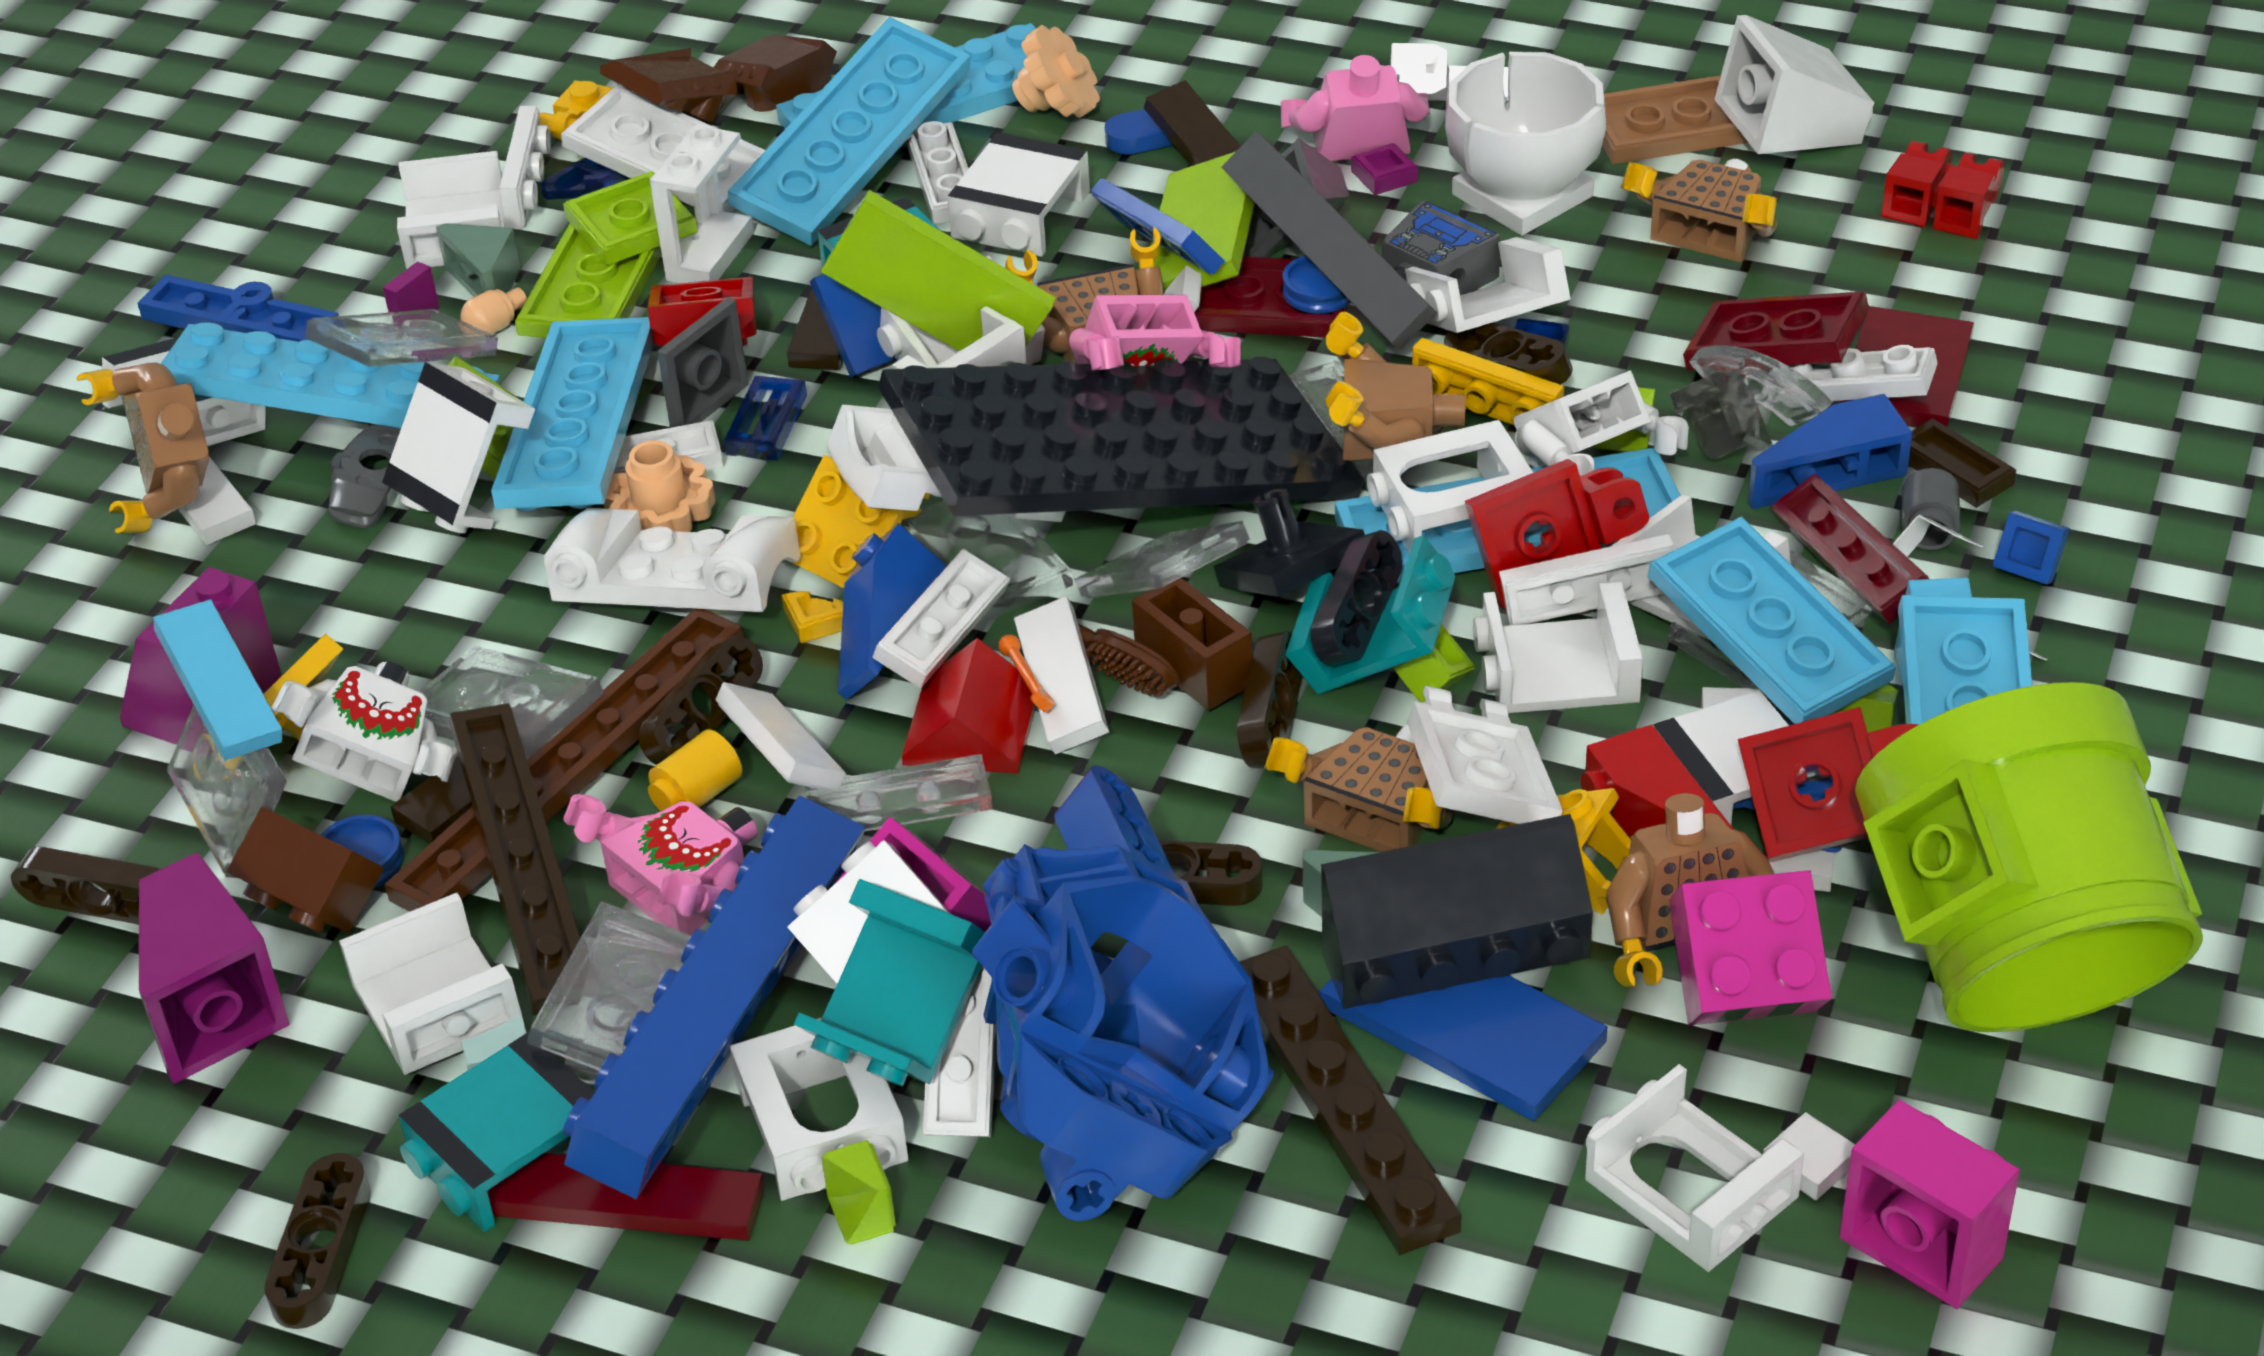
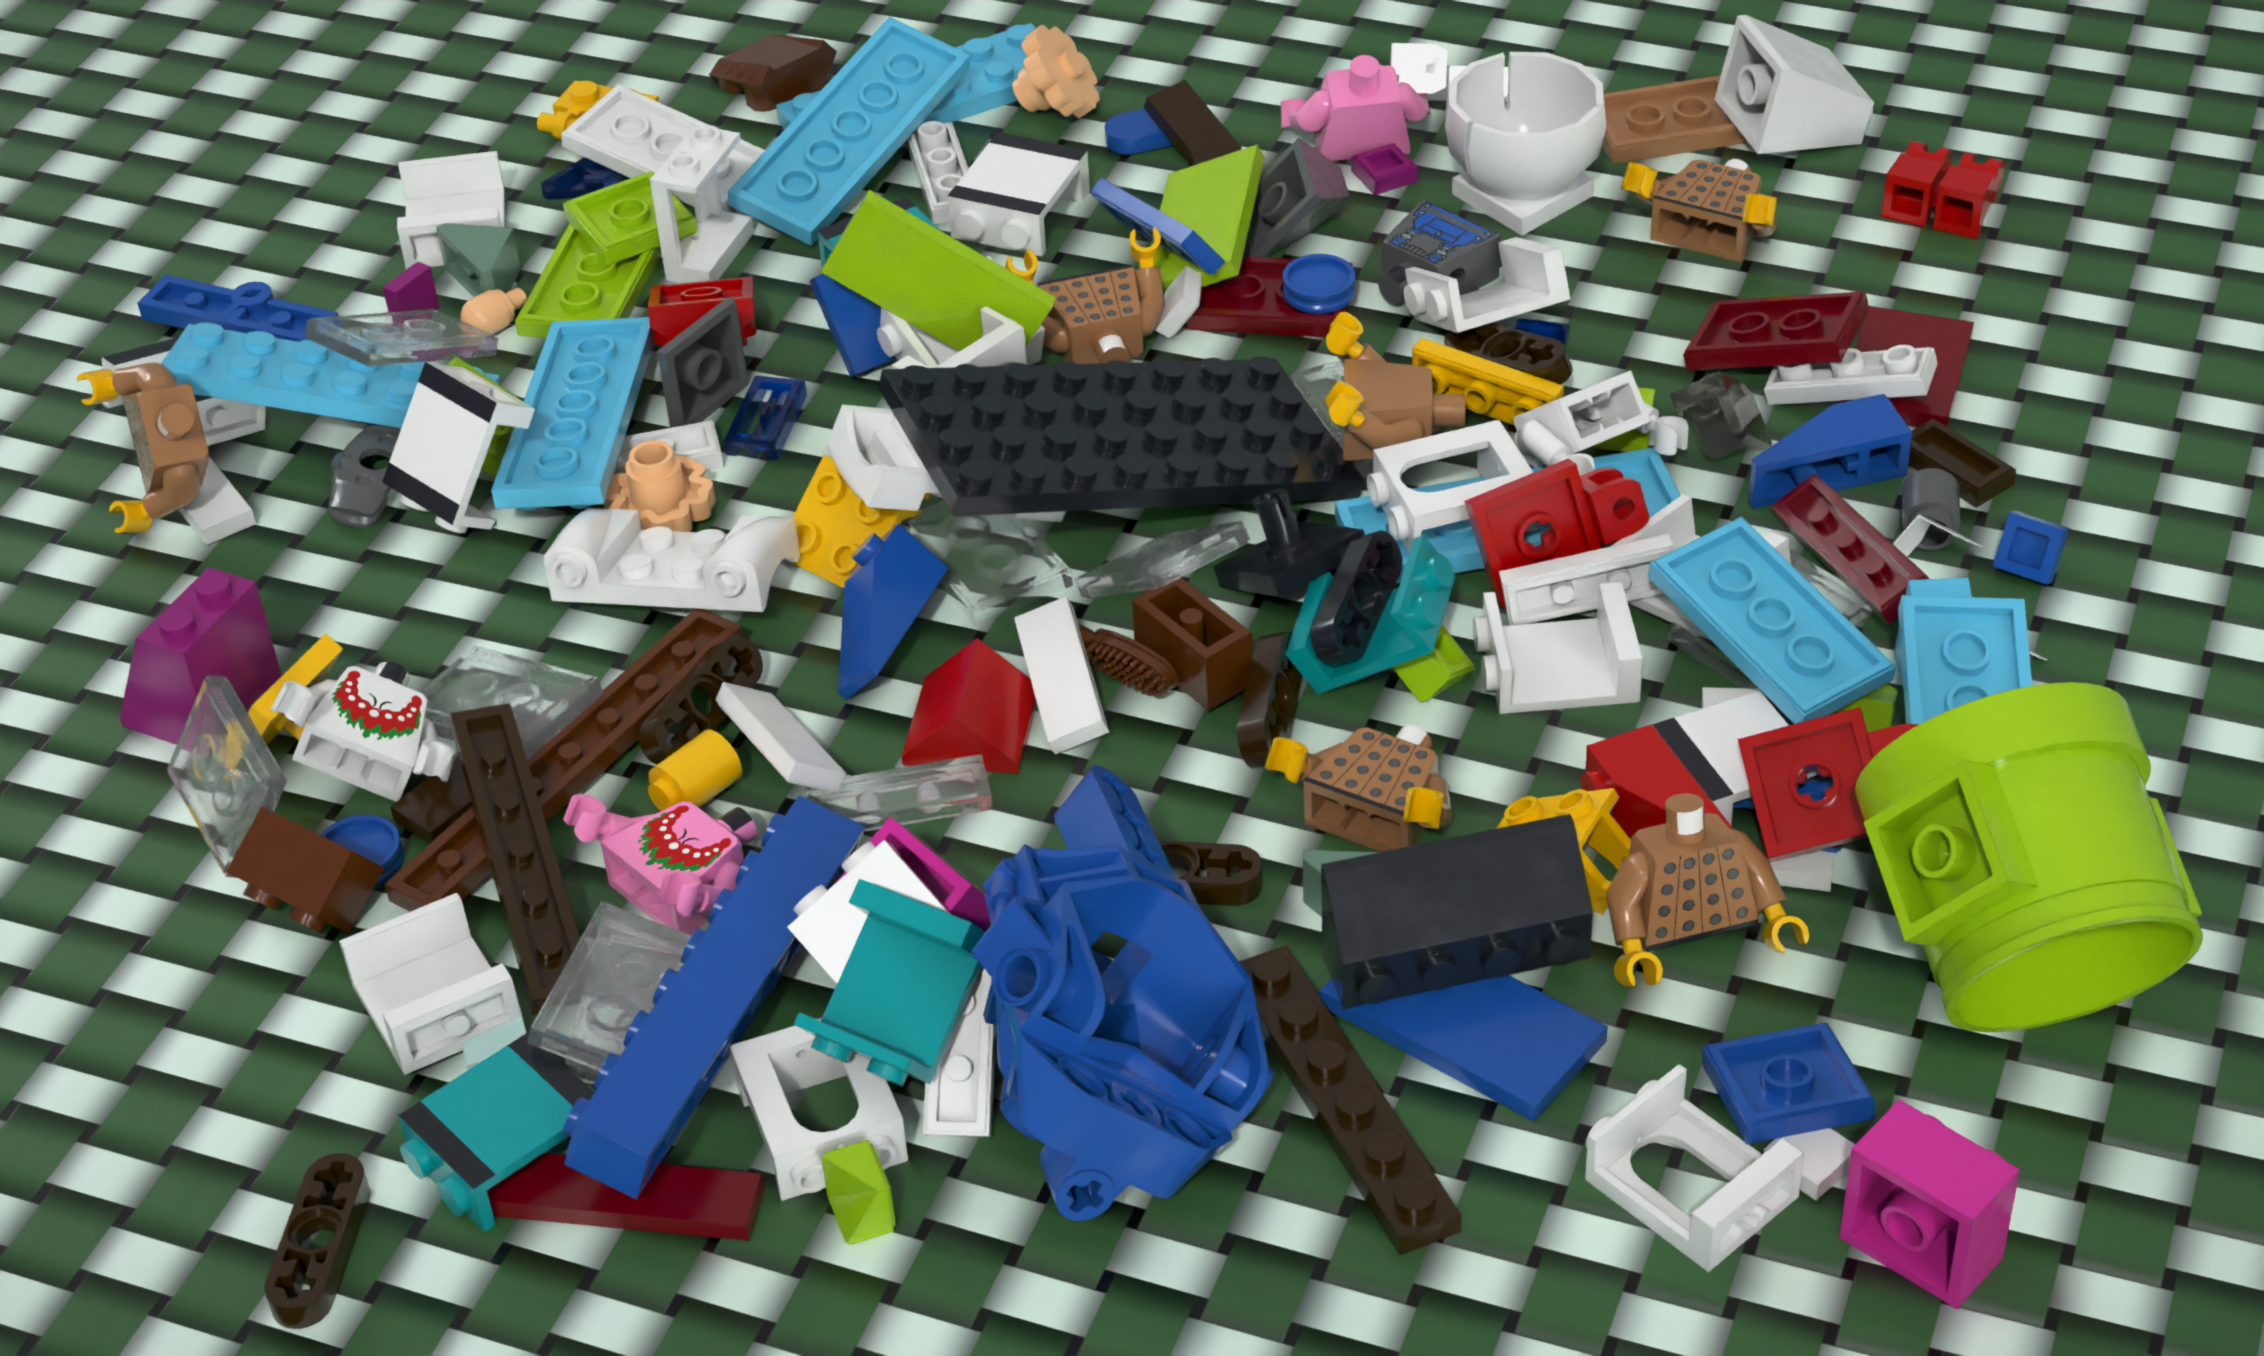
(65, 883): dark brown beam -> none
(202, 970): magenta slope -> none
(217, 680): medium azure tile -> none
(524, 167): white tile -> none
(675, 81): reddish brown slope -> none
(812, 616): yellow tile -> none
(813, 341): dark brown tile -> none
(941, 618): white tile -> none
(1010, 647): orange hinge -> none
(1147, 330): bright pink torso -> none
(1329, 240): dark grey tile -> none
(1481, 761): white tile -> none
(1749, 948): dark pink brick -> none
(1772, 382): clear tile -> none
(1787, 1083): none -> blue tile

